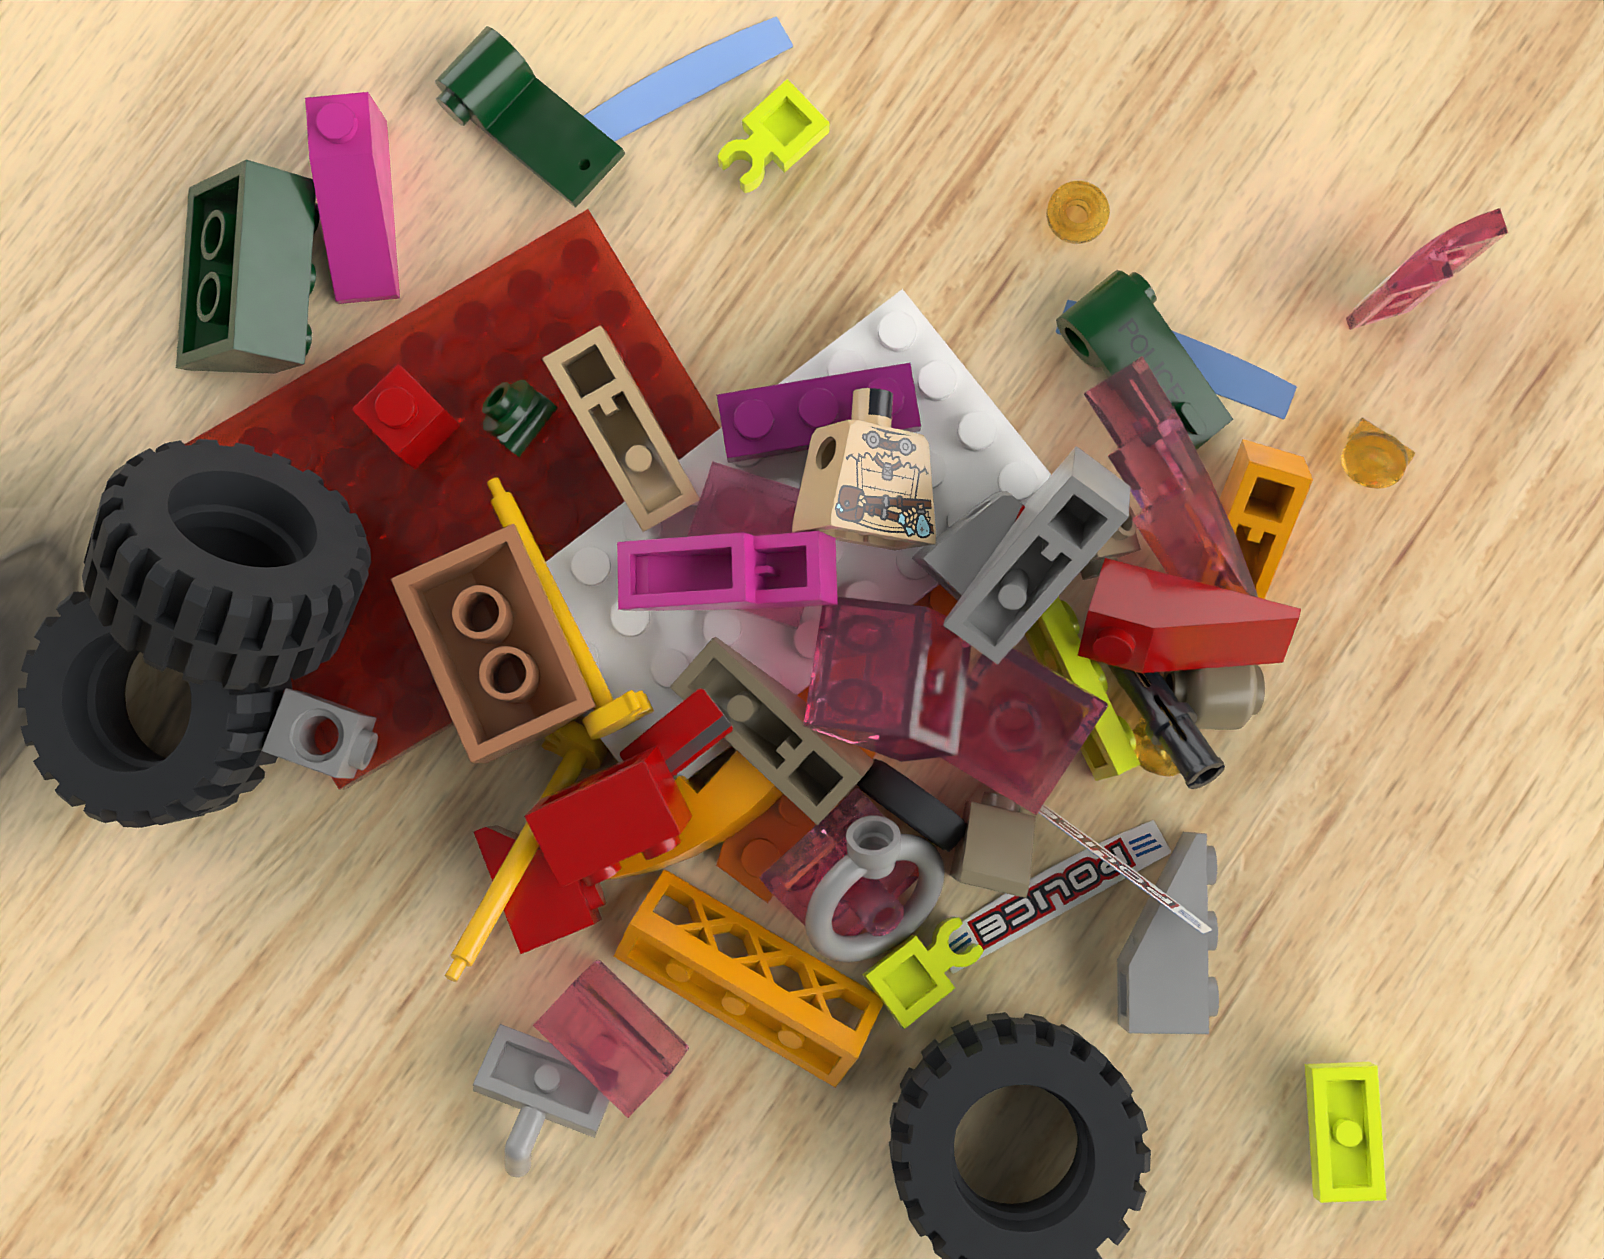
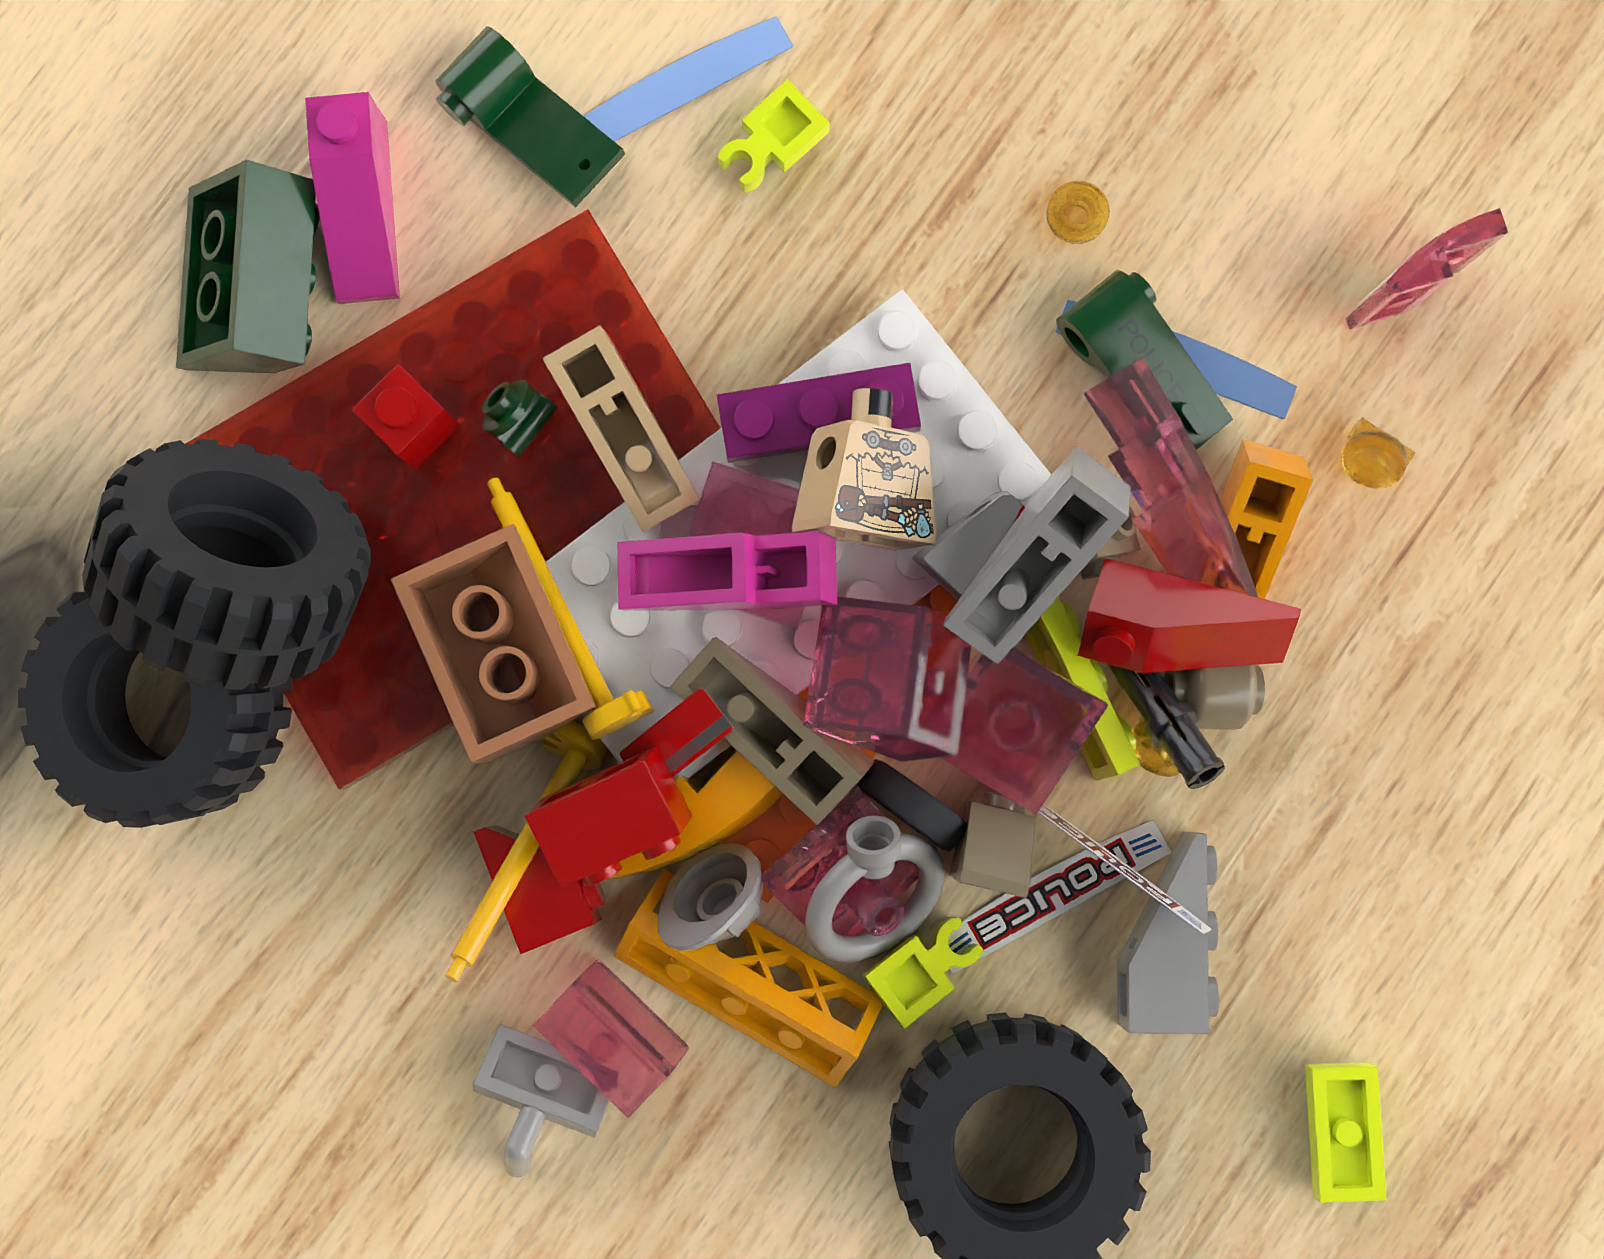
(294, 733): light grey brick -> none
(711, 897): none -> light grey piece

